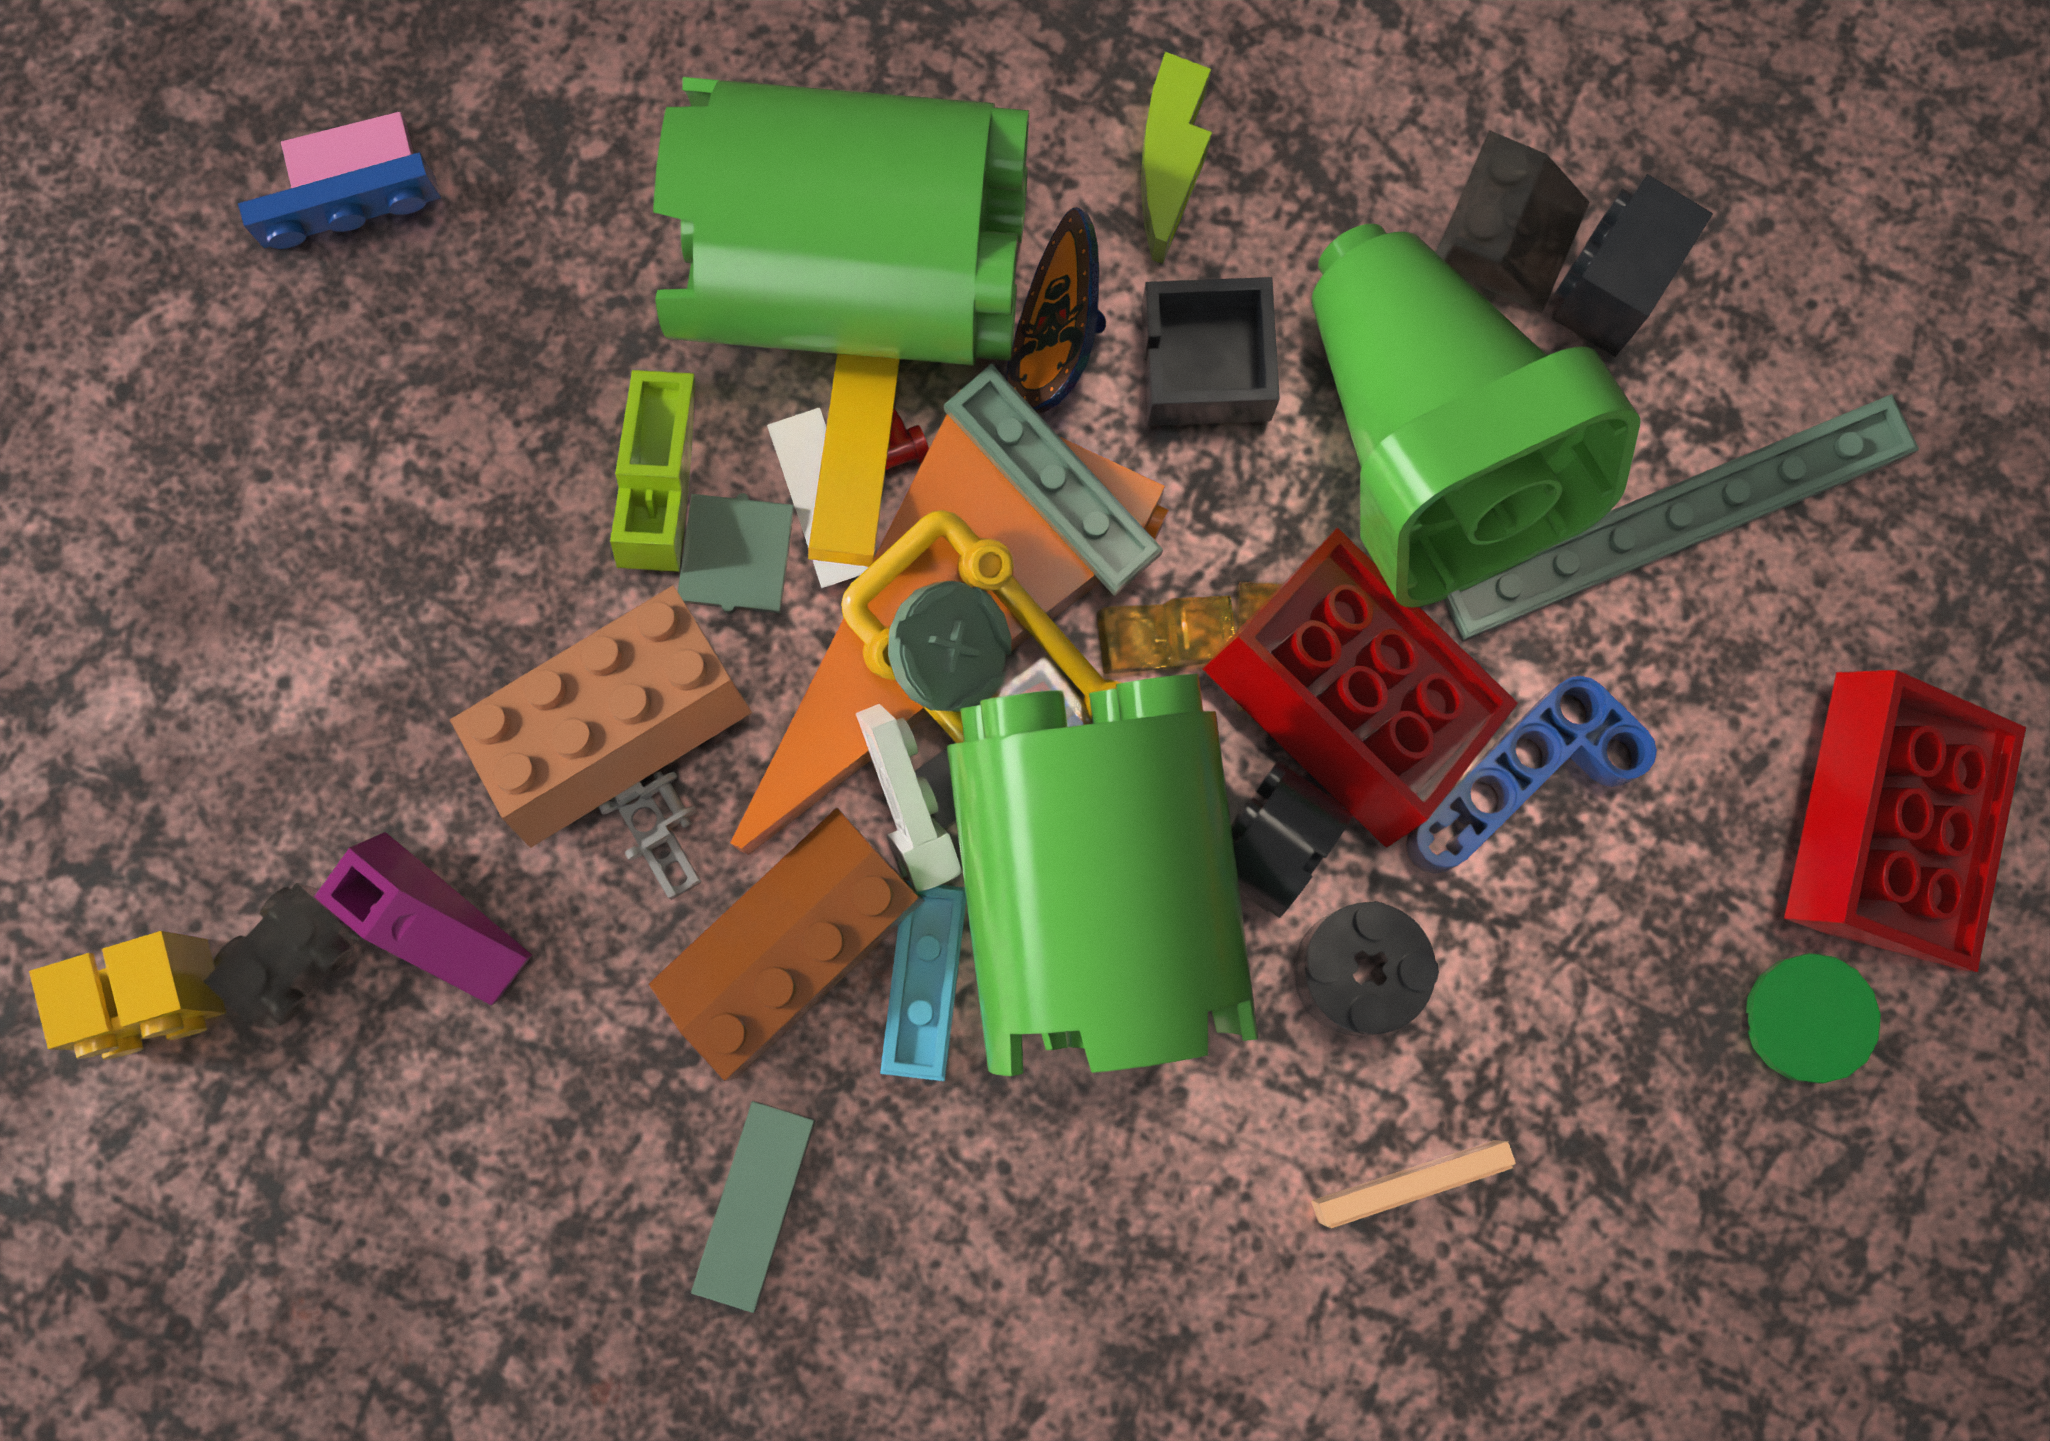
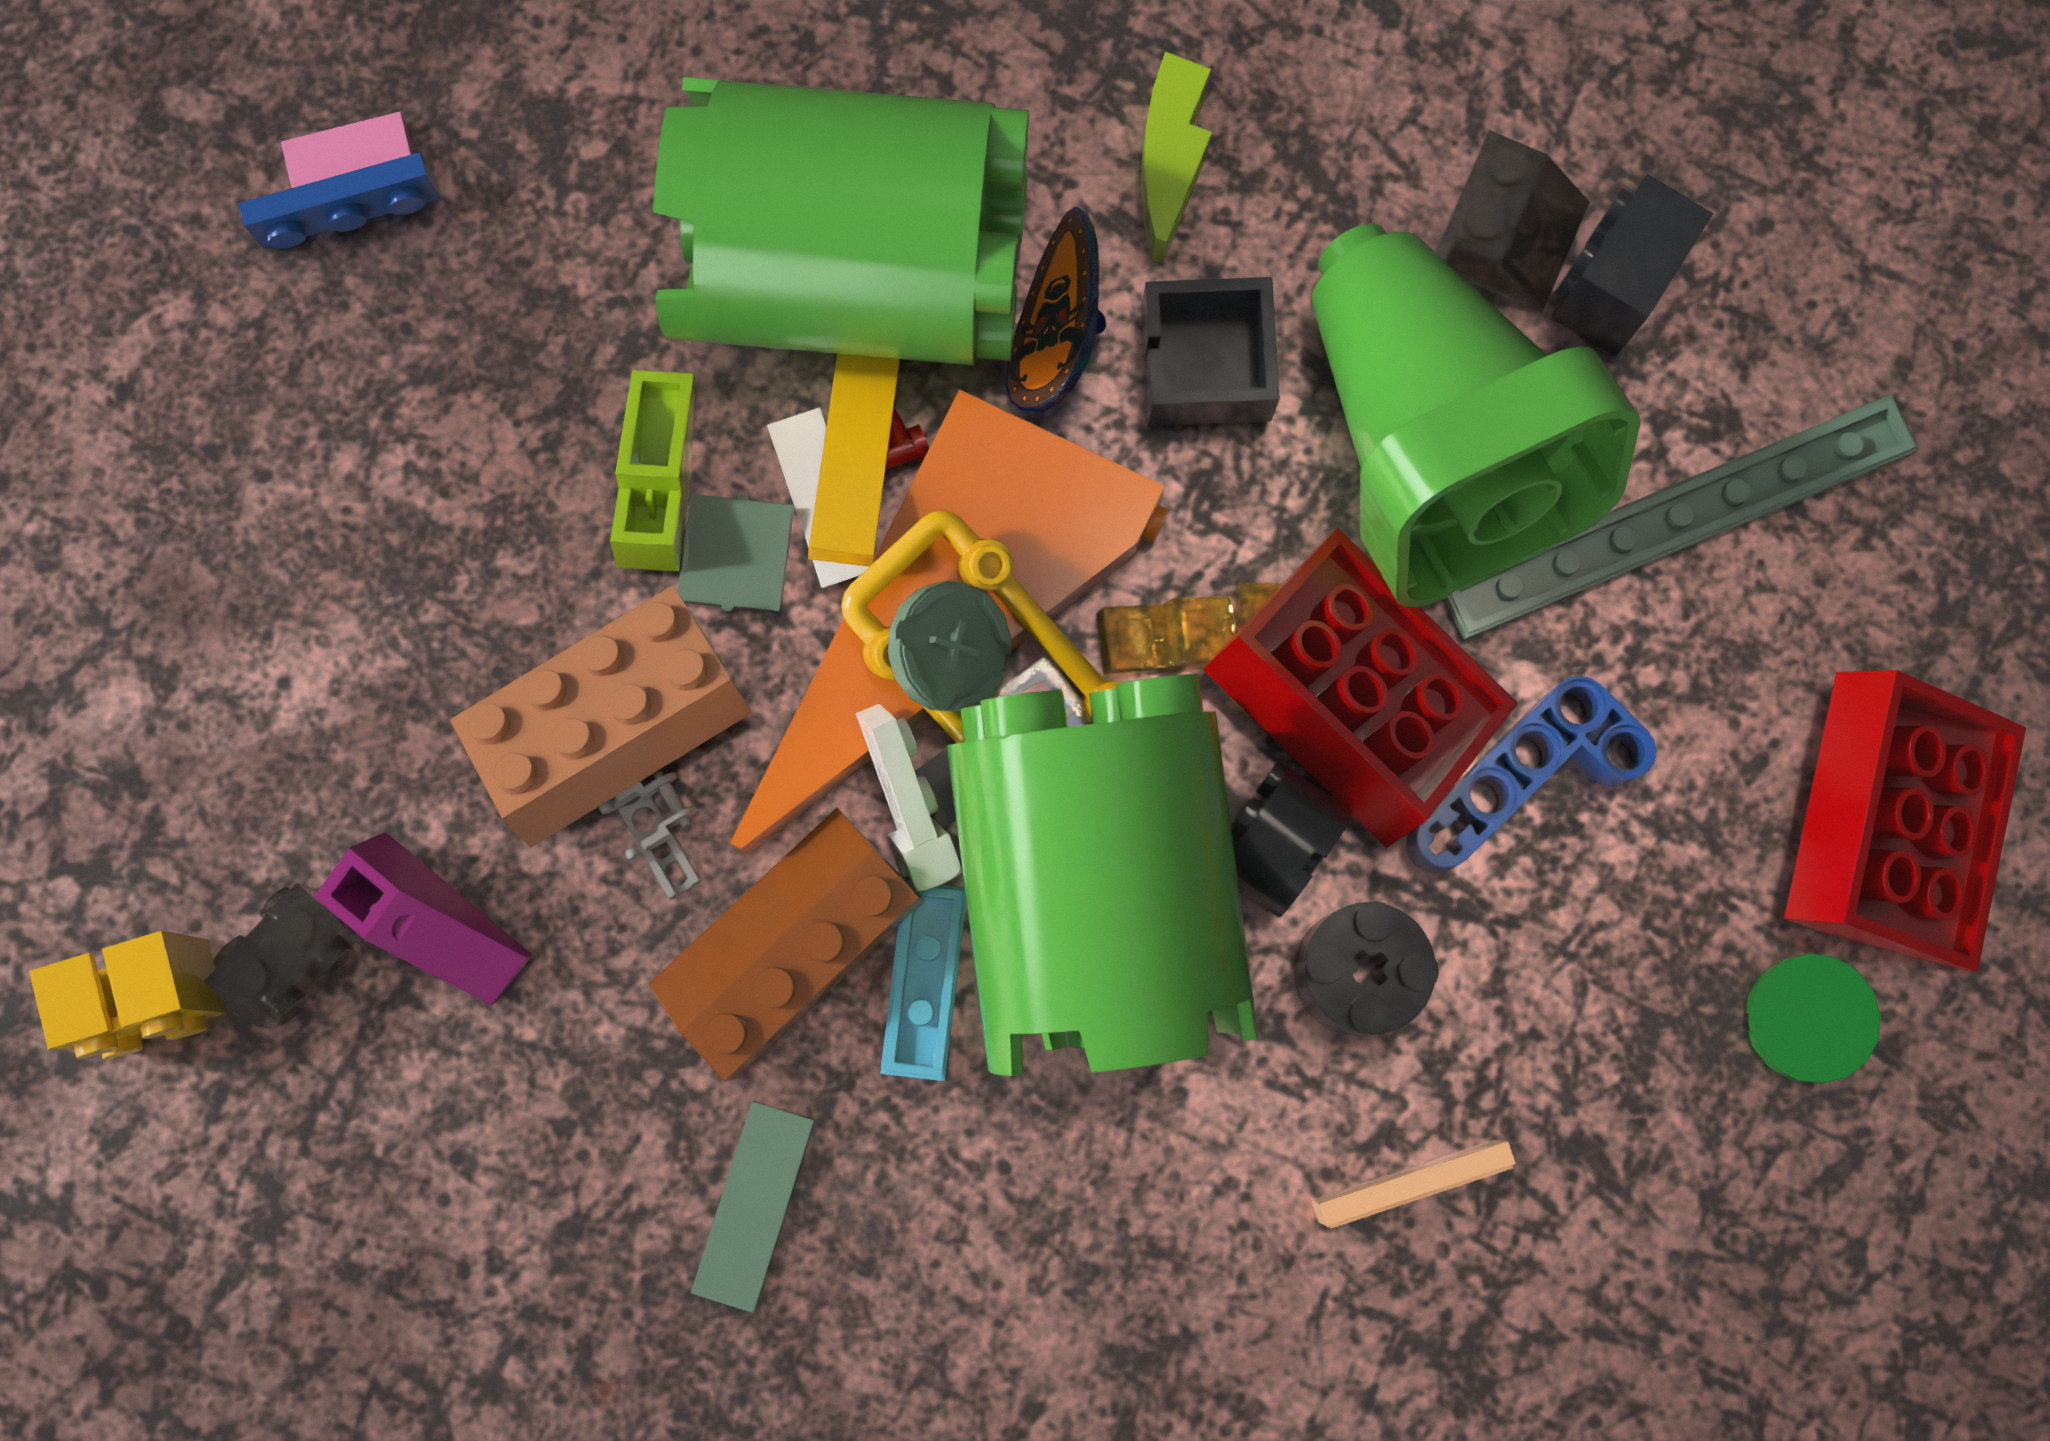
(1053, 479): sand green tile -> none

